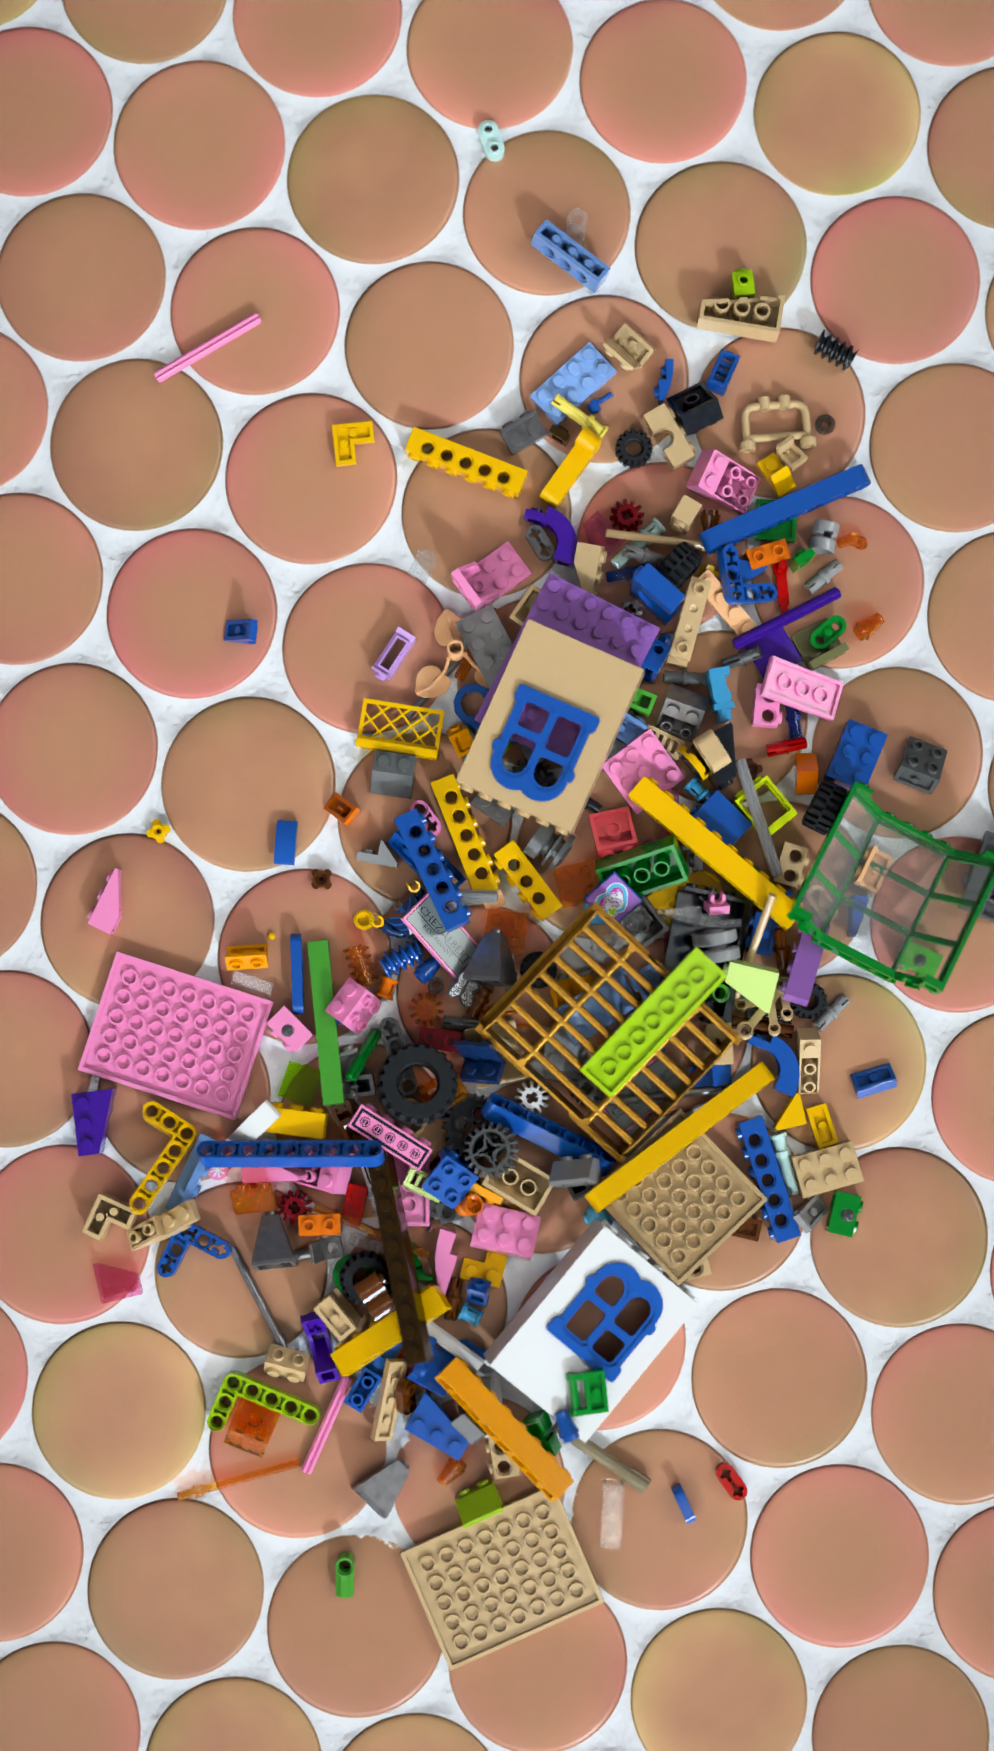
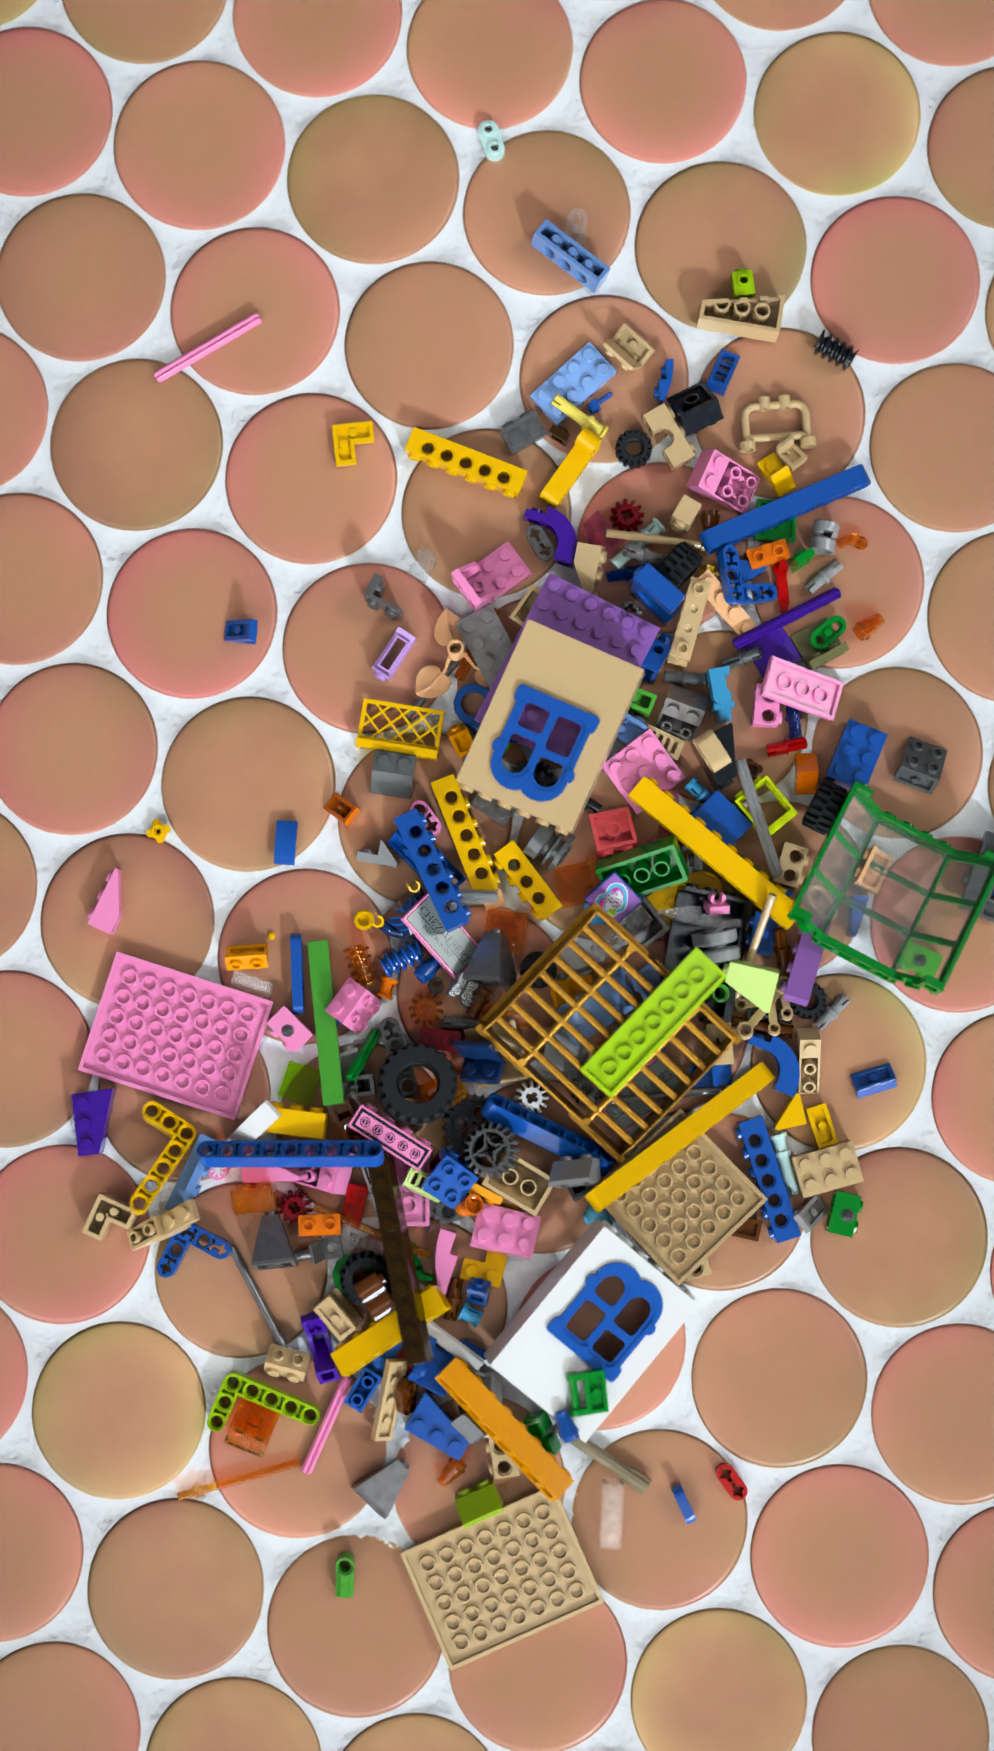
(116, 1283): clear pink wing -> none
(316, 879): reddish brown plate -> none
(374, 593): none -> flat silver bracket
(692, 763): yellow tile -> none
(829, 420): clear smoke plate -> none

